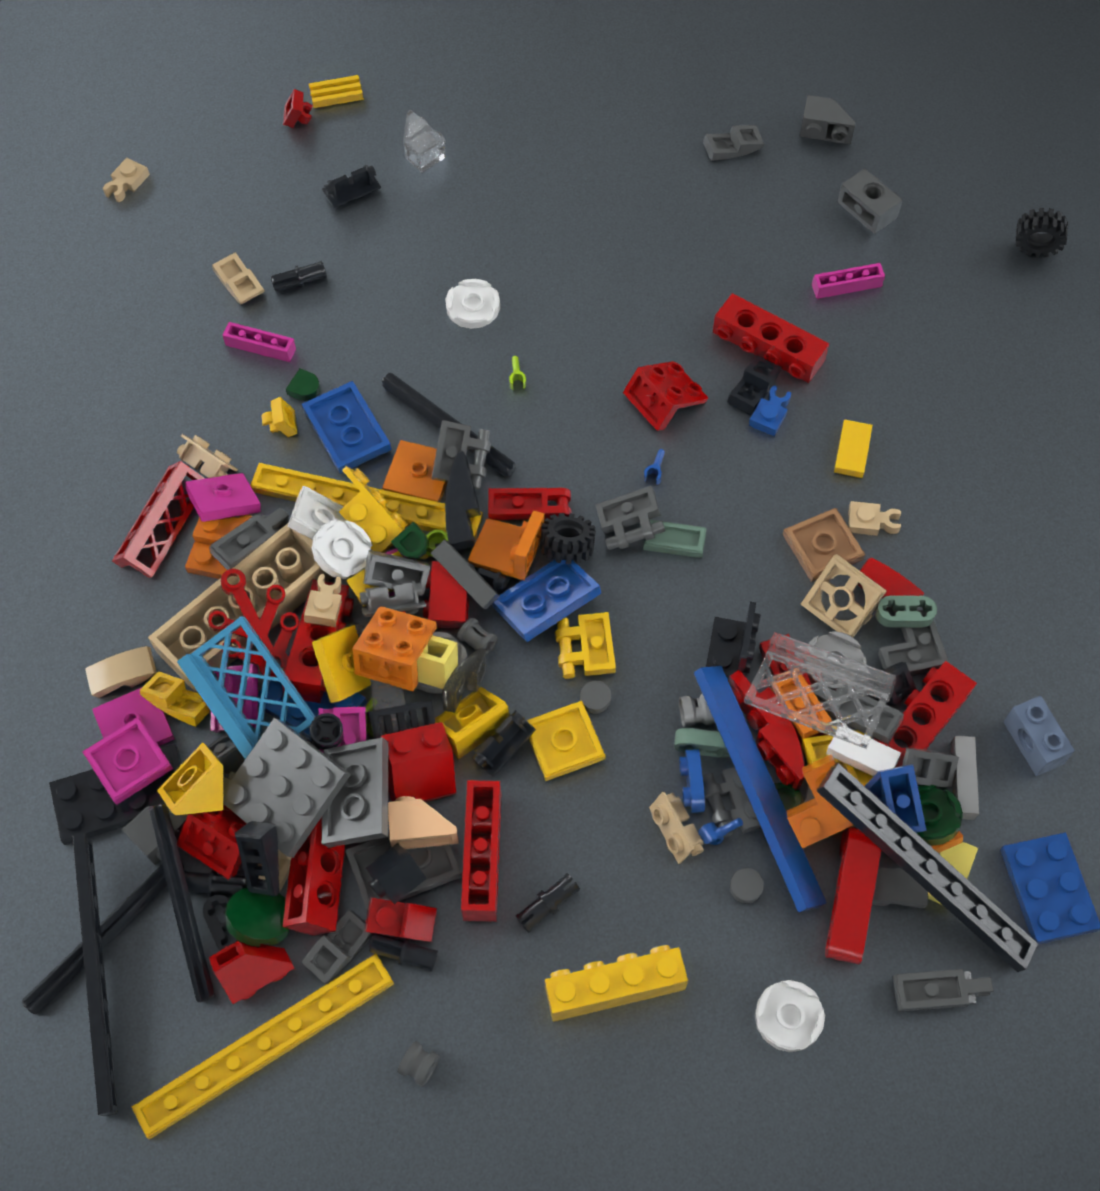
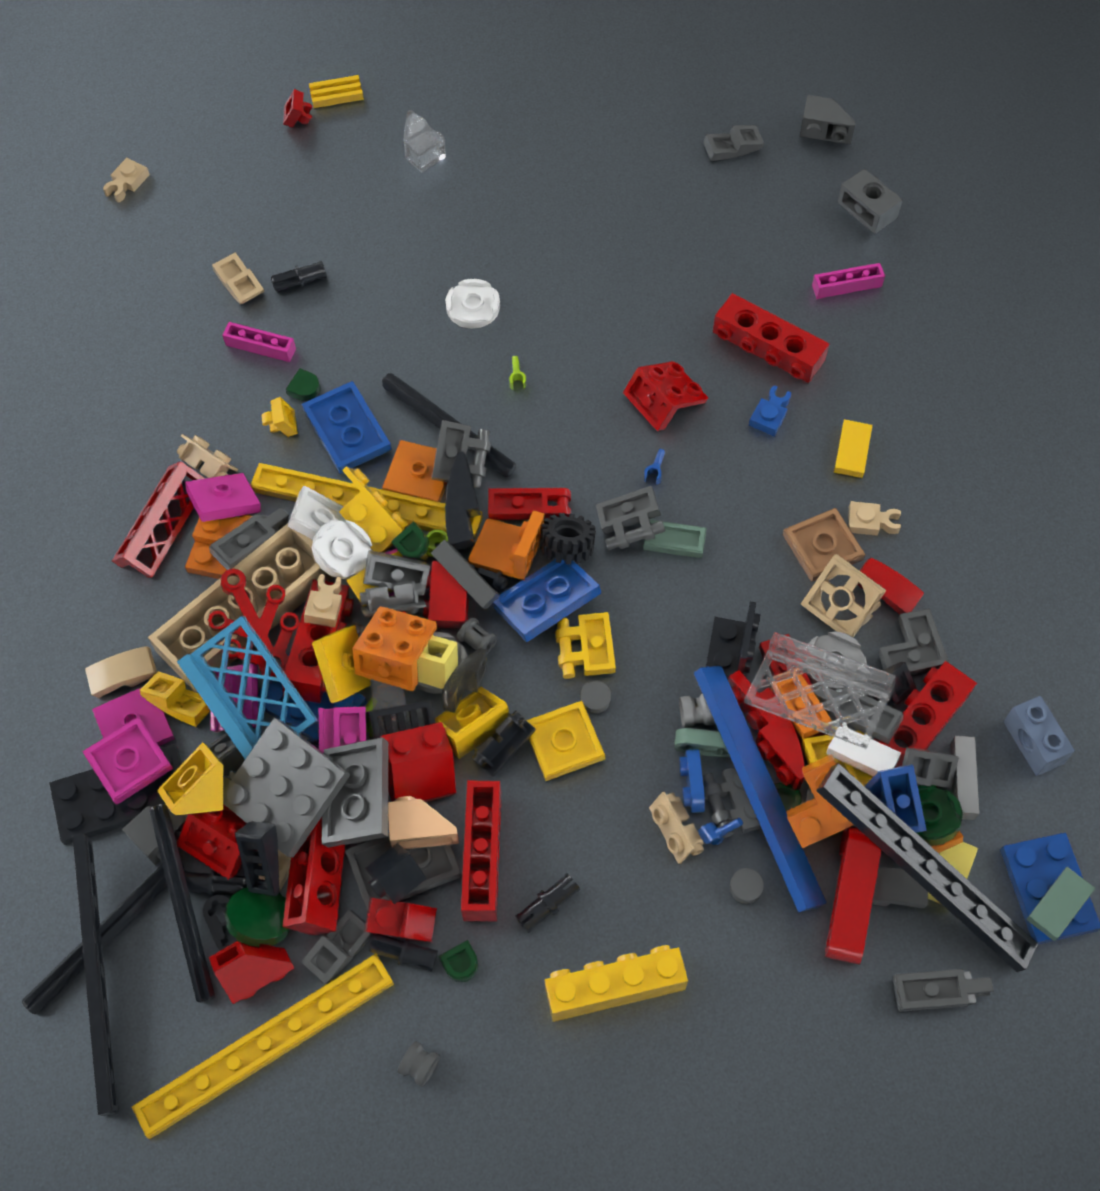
(323, 727): black wheel -> none
(347, 189): black hinge -> none
(460, 962): none -> dark green tile
(754, 384): black slope -> none
(789, 1016): white tile -> none
(906, 613): sand green beam -> none
(1051, 241): black tyre -> none
(1060, 903): none -> sand green tile

